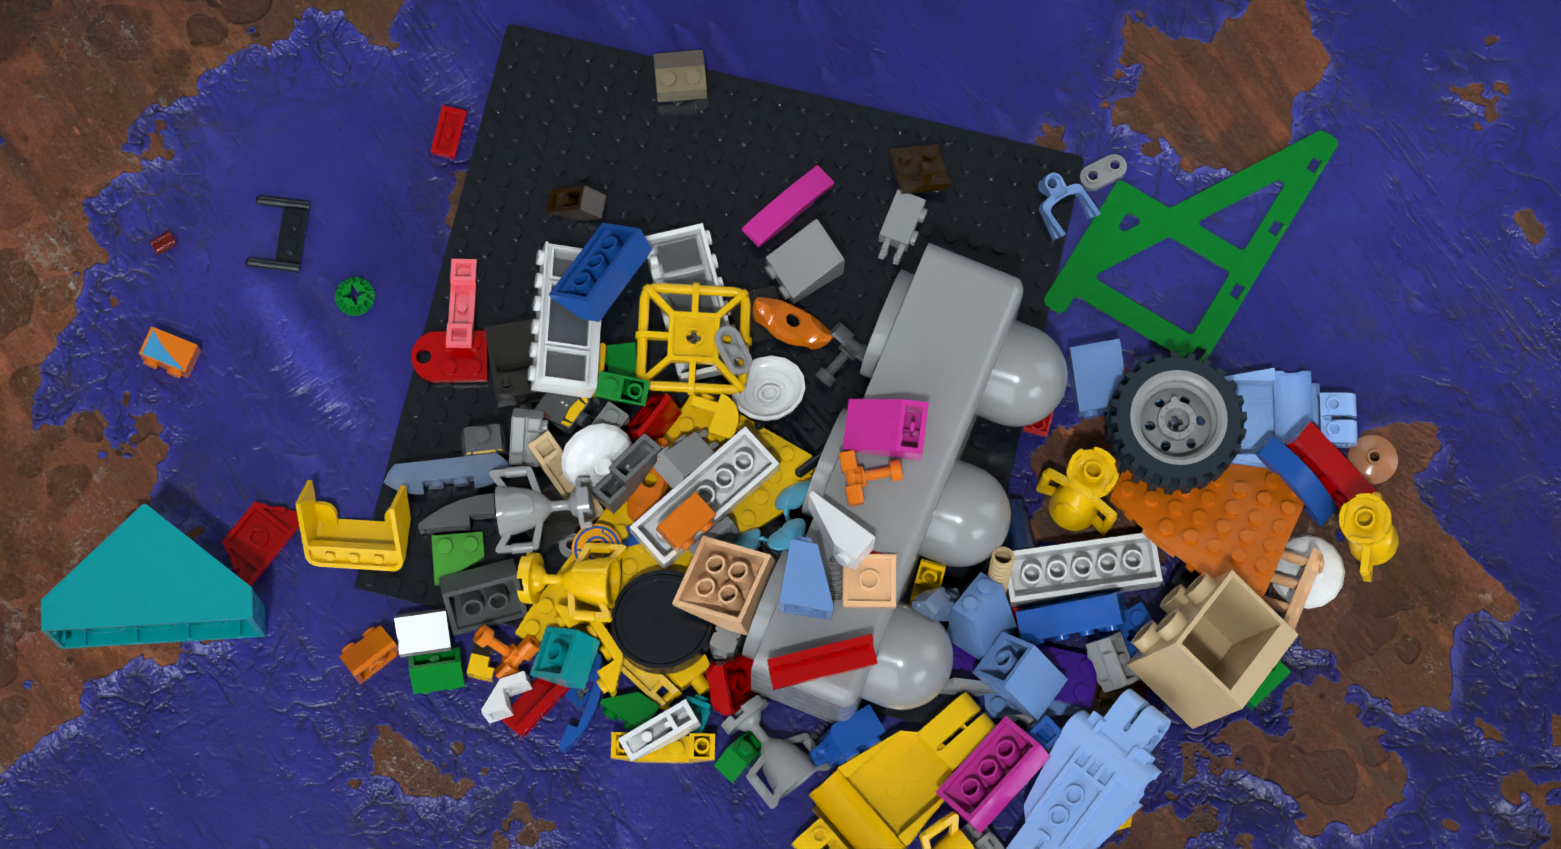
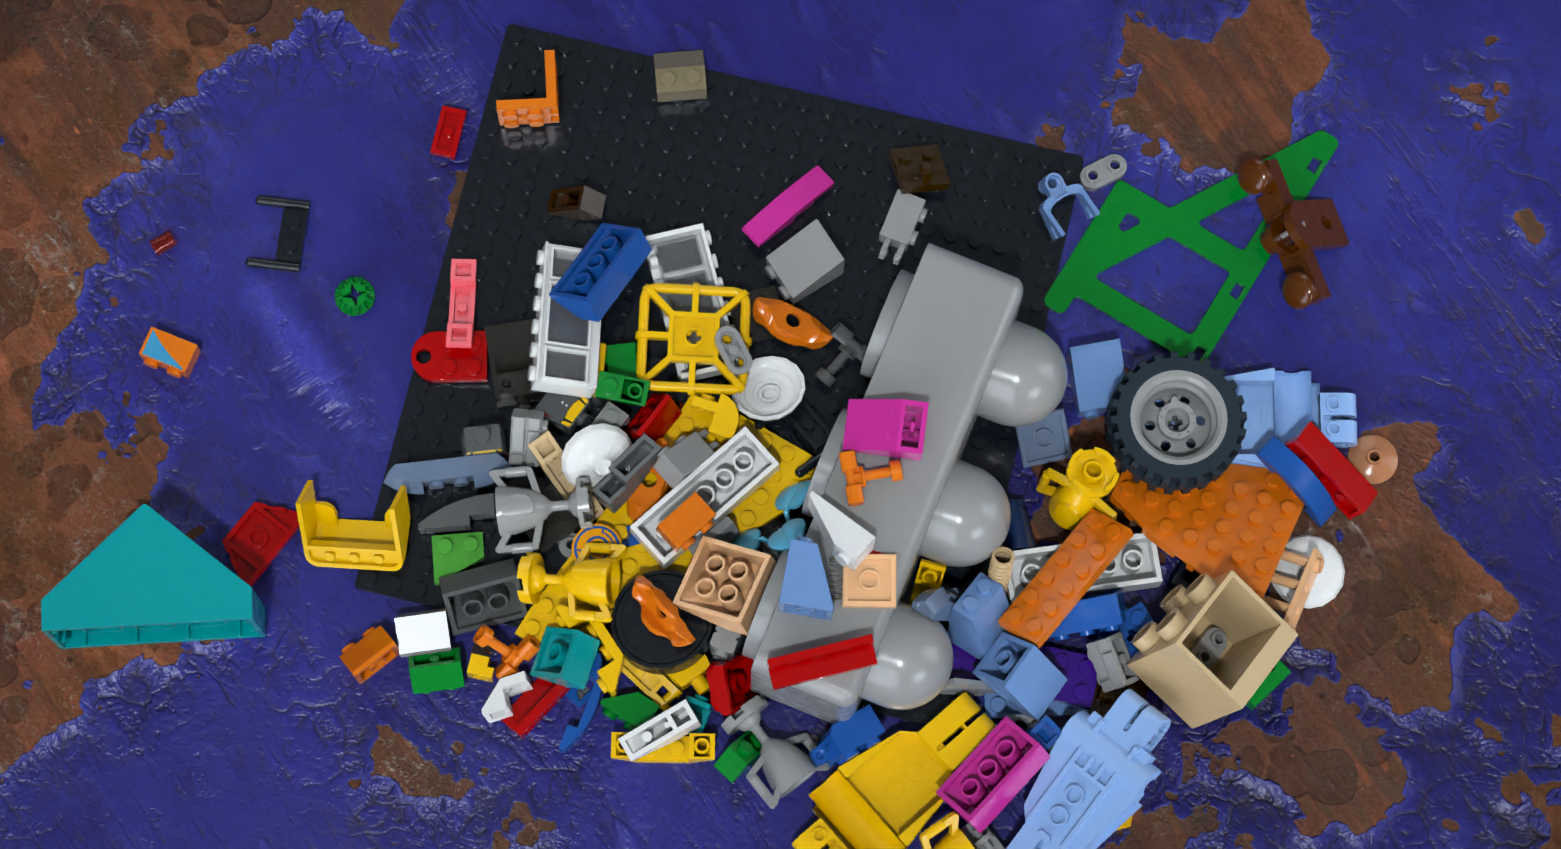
(537, 110): none -> orange bracket
(652, 601): none -> orange piece
(1044, 440): none -> sand blue tile
(1065, 578): none -> orange plate
(1208, 647): none -> light grey plate
(1307, 222): none -> reddish brown piece
(1369, 531): yellow piece -> none

